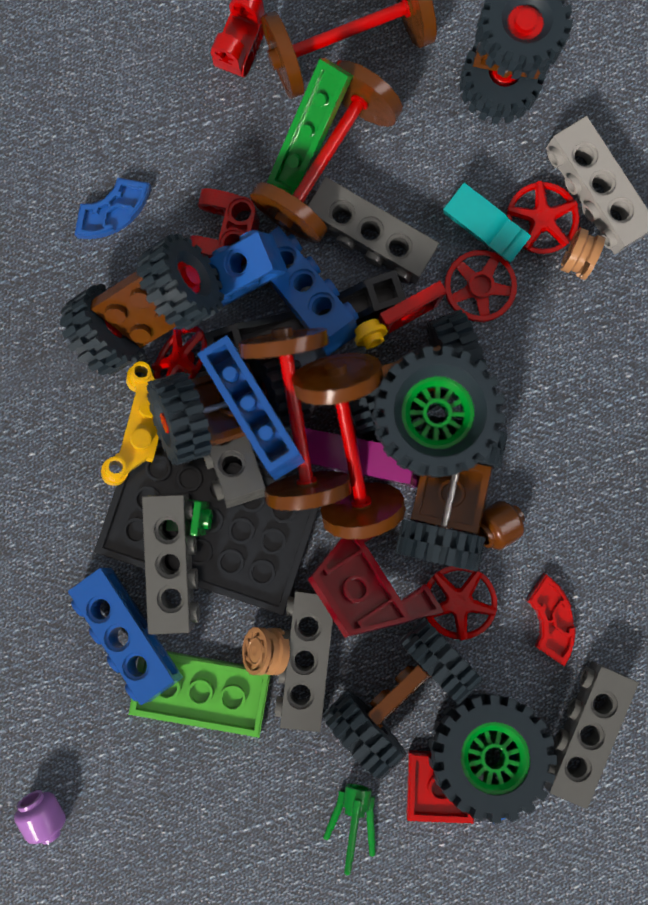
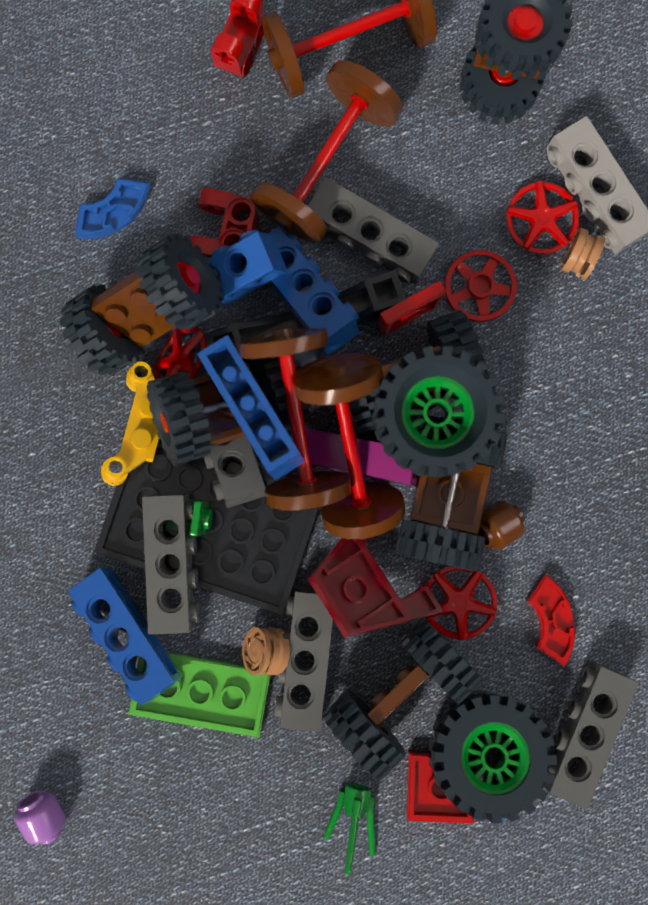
(310, 125): green plate -> none
(370, 333): yellow plate -> none
(486, 223): teal piece -> none

